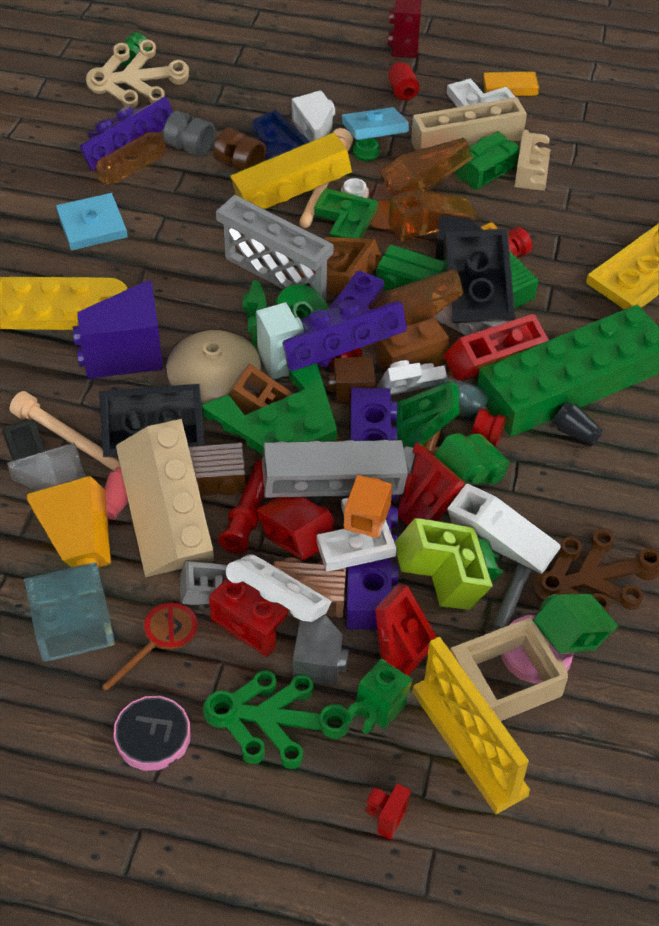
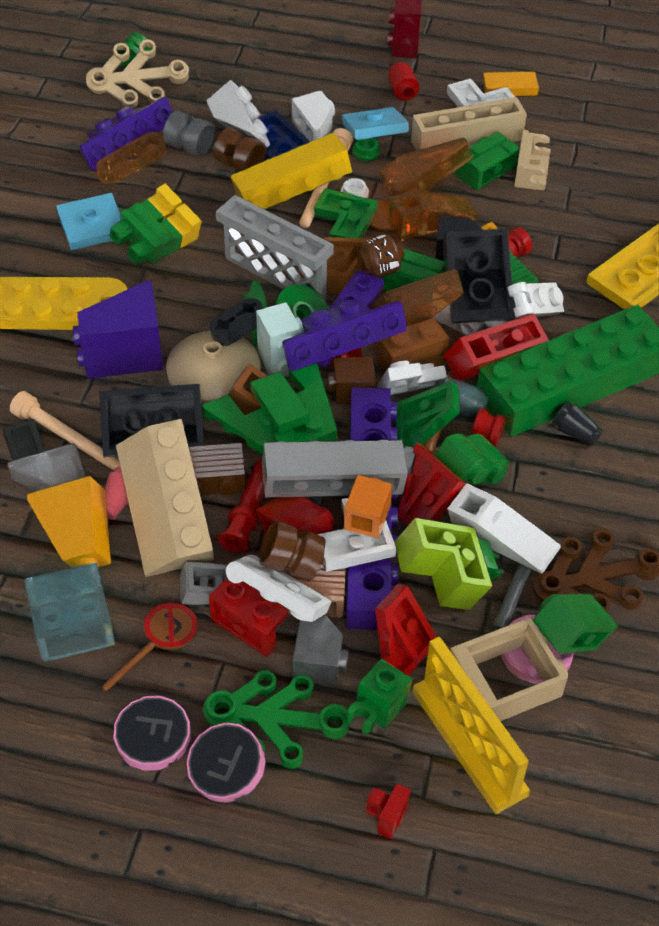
(156, 227): none -> green hips
(225, 762): none -> black tile
(233, 109): none -> white slope
(235, 322): none -> black beam
(280, 402): none -> green tile
(285, 548): none -> reddish brown wheel
(380, 256): none -> reddish brown head
(536, 299): none -> white plate

